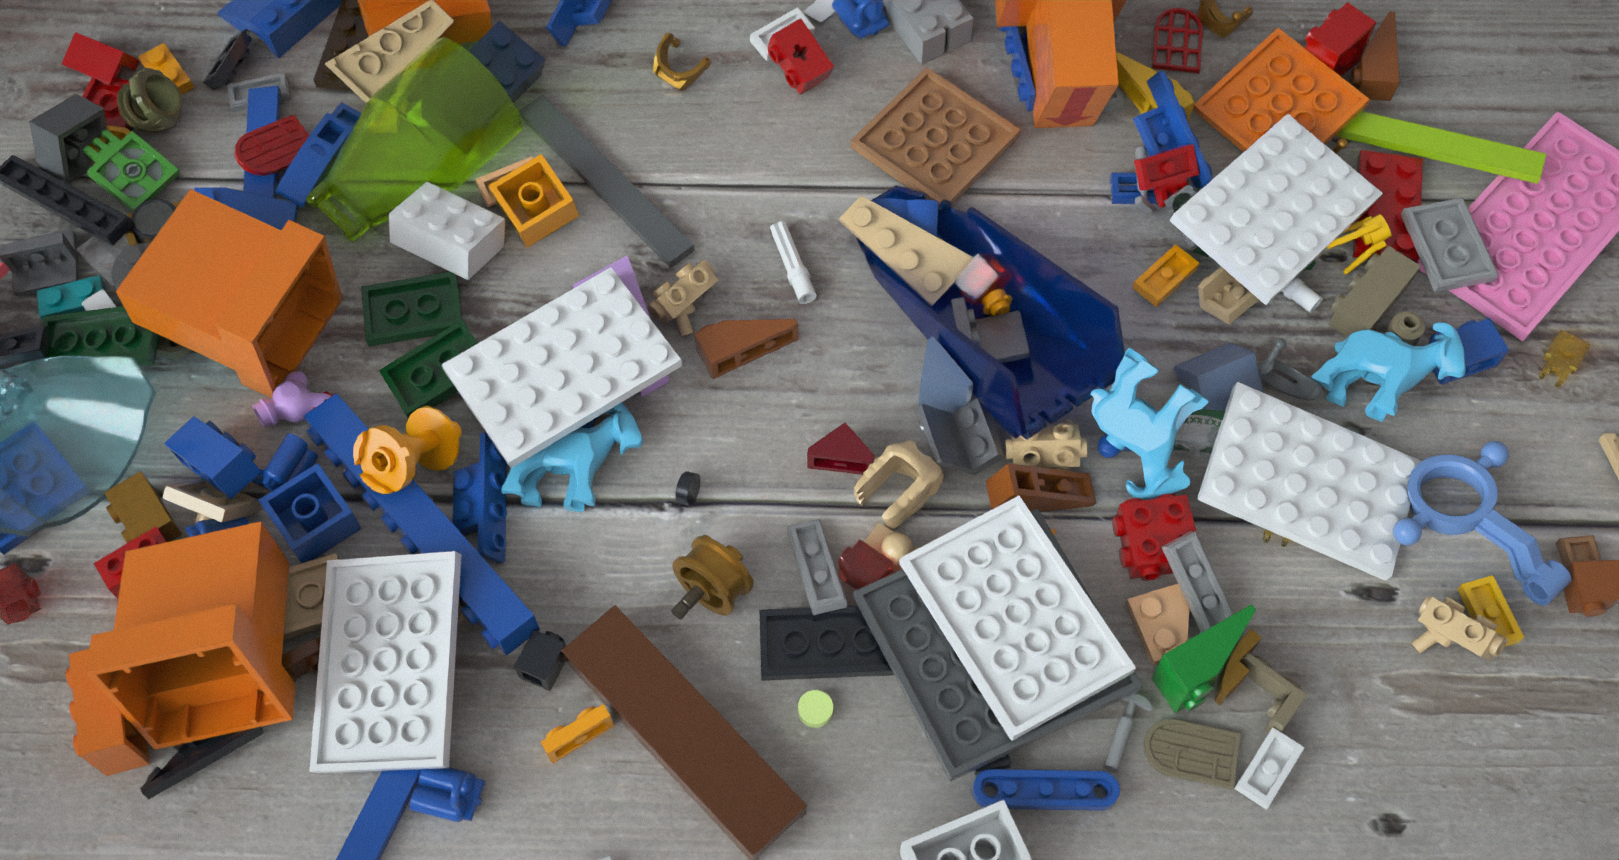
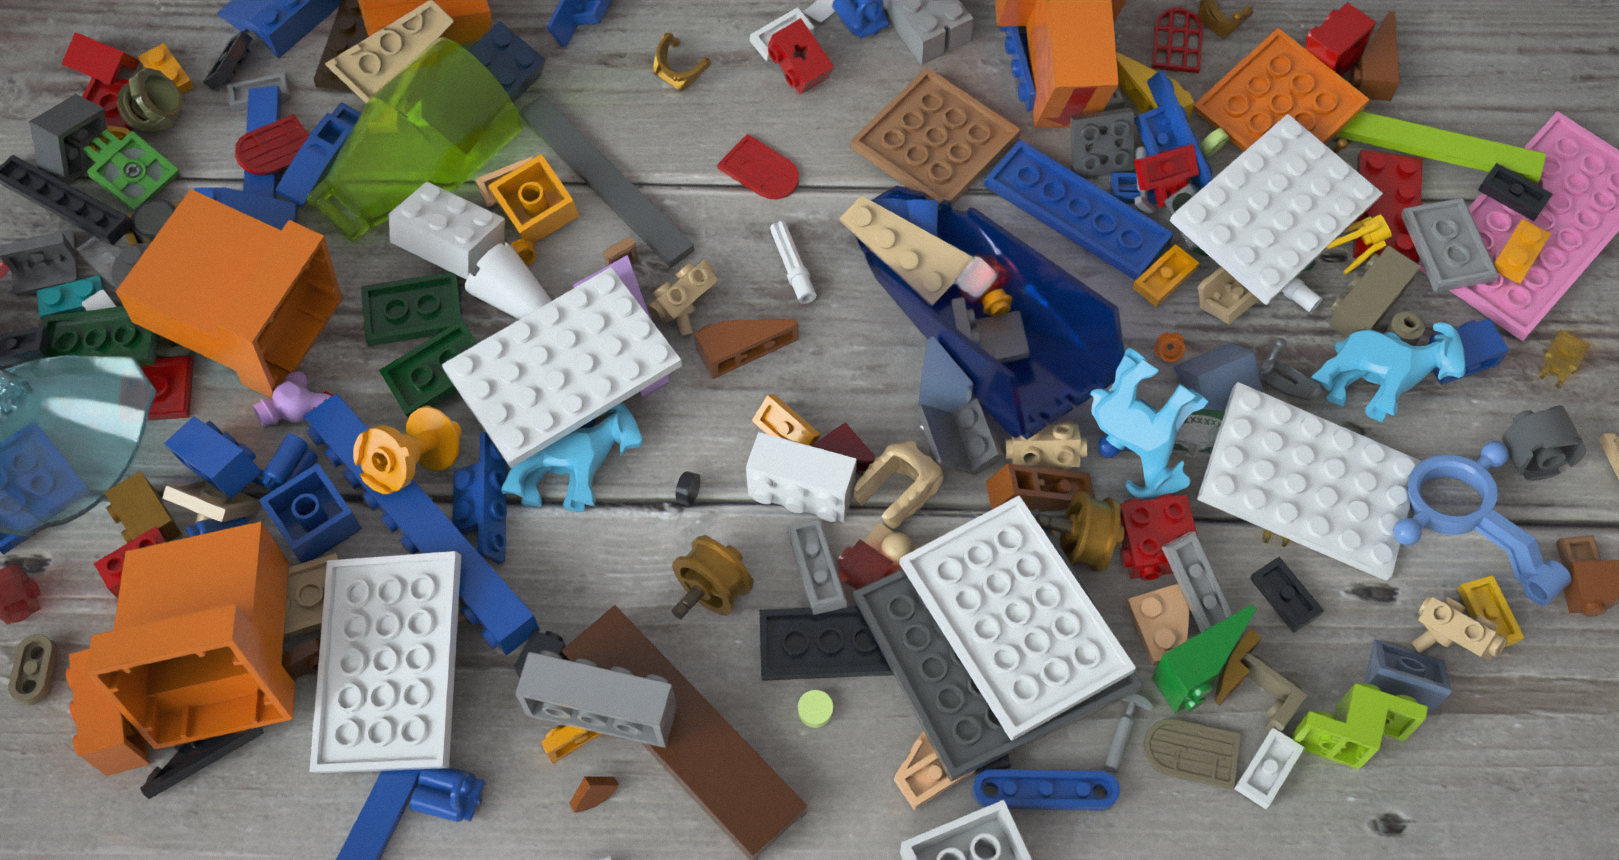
(28, 671): none -> dark tan plate
(173, 387): none -> red tile
(507, 283): none -> white cone
(525, 250): none -> light orange plate
(592, 792): none -> dark orange tile
(597, 698): none -> light grey brick
(620, 250): none -> medium nougat tile
(760, 169): none -> red window
(783, 422): none -> light orange plate
(801, 477): none -> white brick
(922, 774): none -> light nougat wing
(1078, 209): none -> blue plate
(1088, 530): none -> pearl gold wheel
(1098, 134): none -> dark grey plate
(1173, 354): none -> orange plate
(1213, 142): none -> yellowish green tile
(1286, 594): none -> black plate
(1359, 724): none -> lime bracket
(1409, 674): none -> sand blue slope
(1515, 192): none -> black plate
(1521, 251): none -> light orange plate
(1543, 443): none -> dark grey brick

